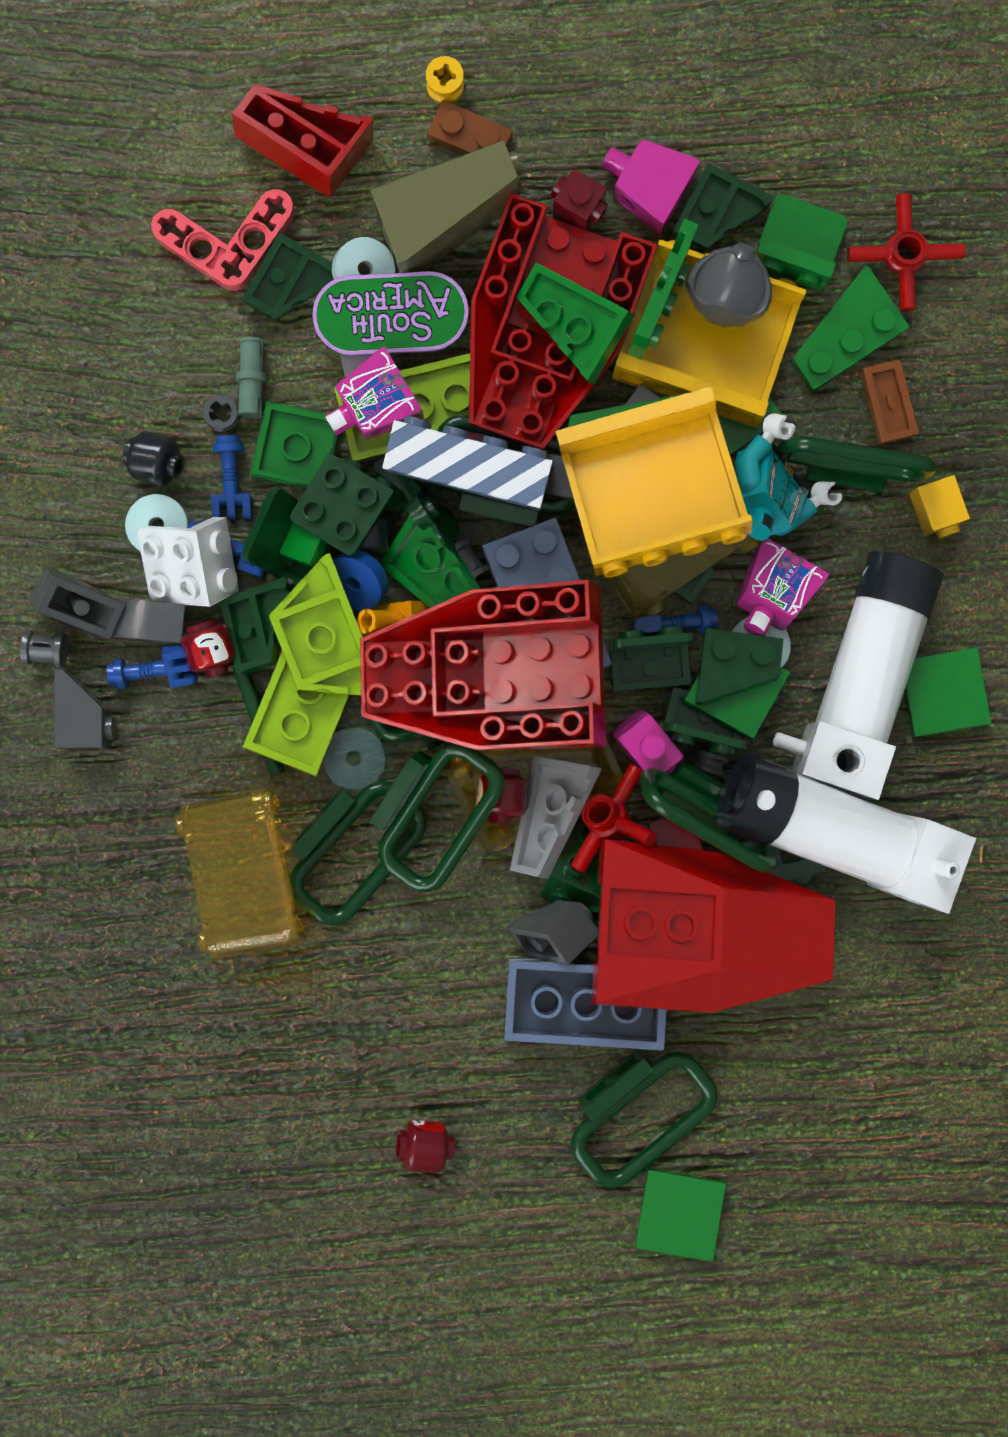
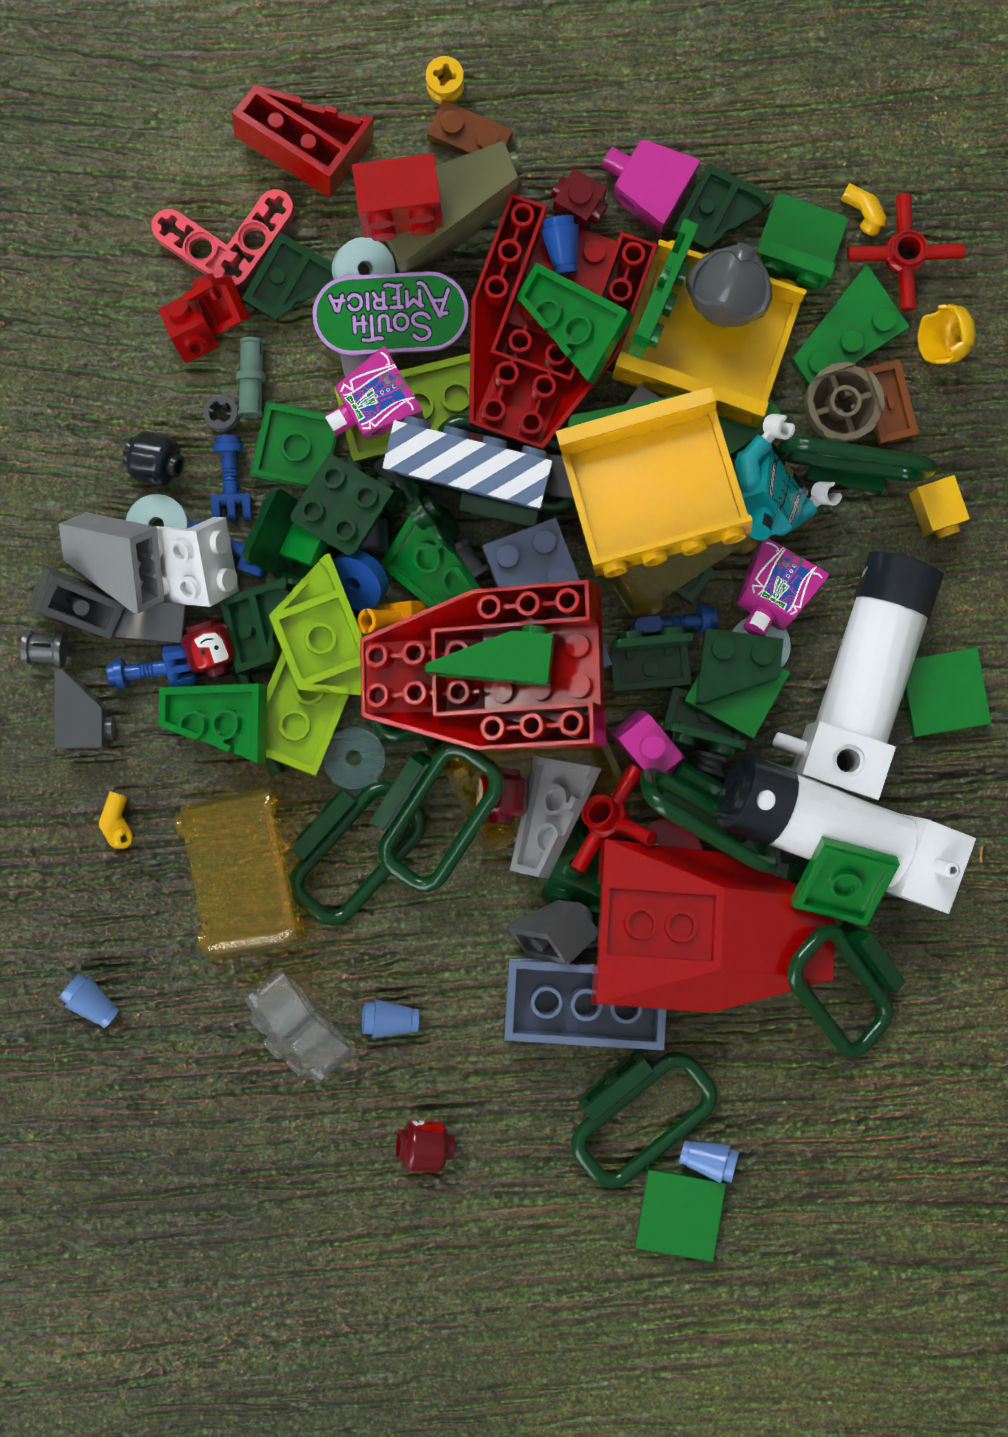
(88, 1000): none -> medium blue cone
(113, 824): none -> yellow arm
(116, 557): none -> light grey slope
(188, 329): none -> red bracket
(219, 302): none -> red bracket
(219, 715): none -> green wing
(296, 1027): none -> clear brick
(388, 1019): none -> medium blue cone
(398, 196): none -> red brick
(510, 658): none -> green slope
(561, 242): none -> blue cone
(710, 1159): none -> medium blue cone
(843, 402): none -> dark tan cylinder
(844, 881): none -> green tile
(869, 206): none -> yellow arm
(869, 965): none -> dark green bar
(946, 334): none -> yellow hair

